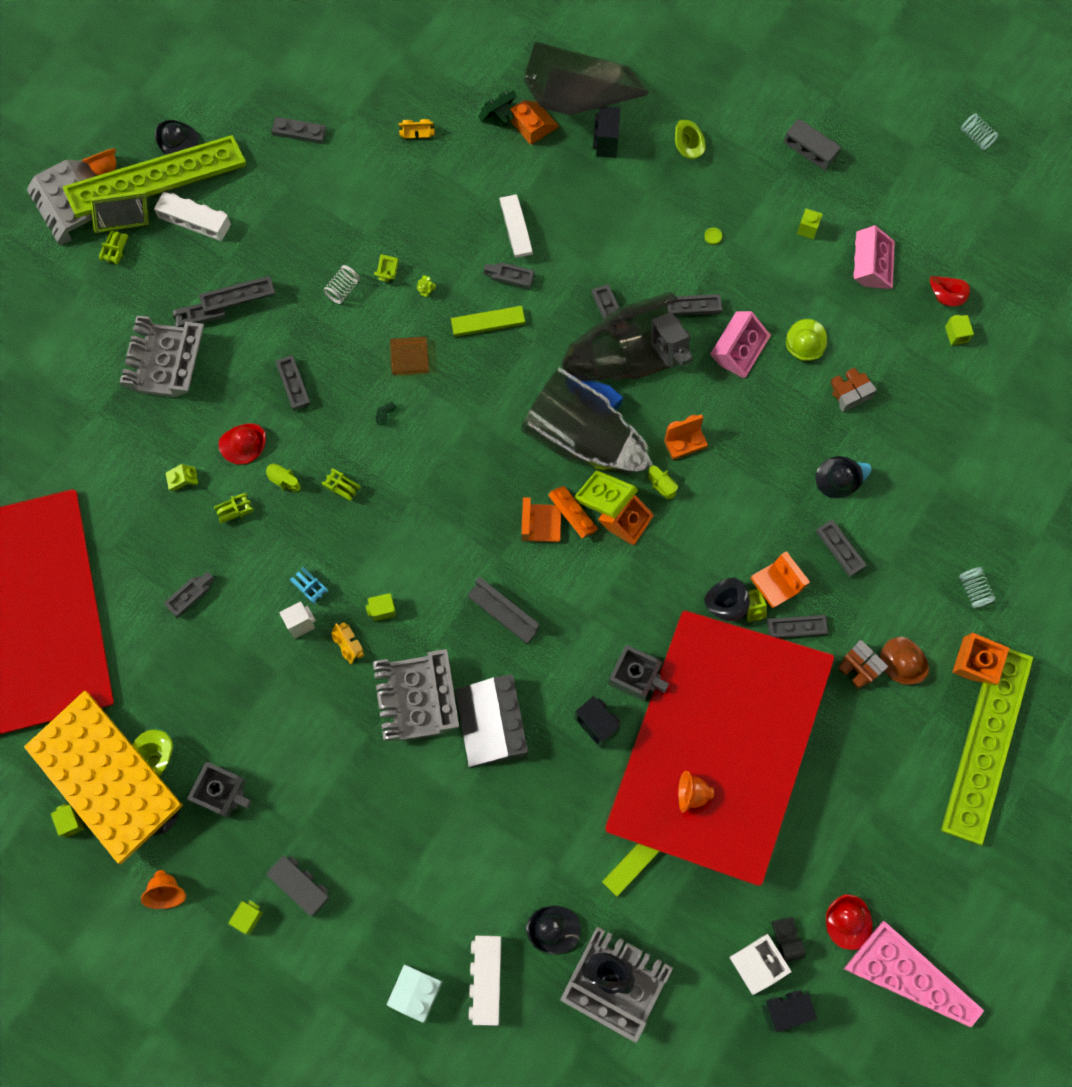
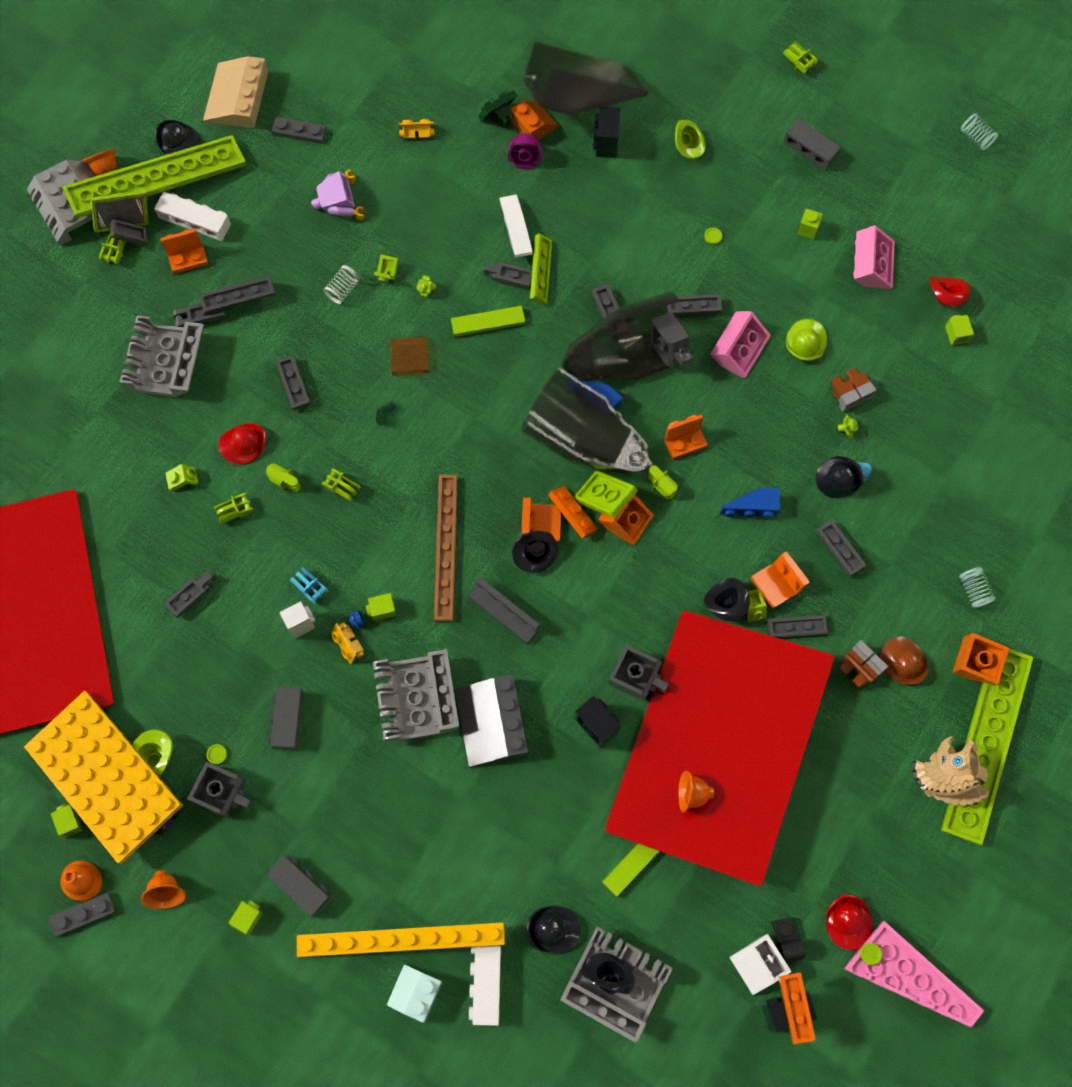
(81, 880): none -> orange hat
(82, 914): none -> dark grey plate
(128, 232): none -> dark grey tile
(184, 251): none -> orange bracket
(216, 754): none -> lime piece
(237, 92): none -> tan slope
(286, 718): none -> dark grey brick
(336, 195): none -> lavender torso
(357, 619): none -> blue plate
(401, 939): none -> yellow plate
(446, 548): none -> medium nougat tile
(525, 151): none -> magenta cylinder
(535, 551): none -> black hat
(541, 269): none -> lime tile
(760, 502): none -> blue slope
(797, 1008): none -> orange plate
(800, 57): none -> lime arm
(849, 426): none -> lime plant
(870, 954): none -> lime piece
(952, 774): none -> tan piece

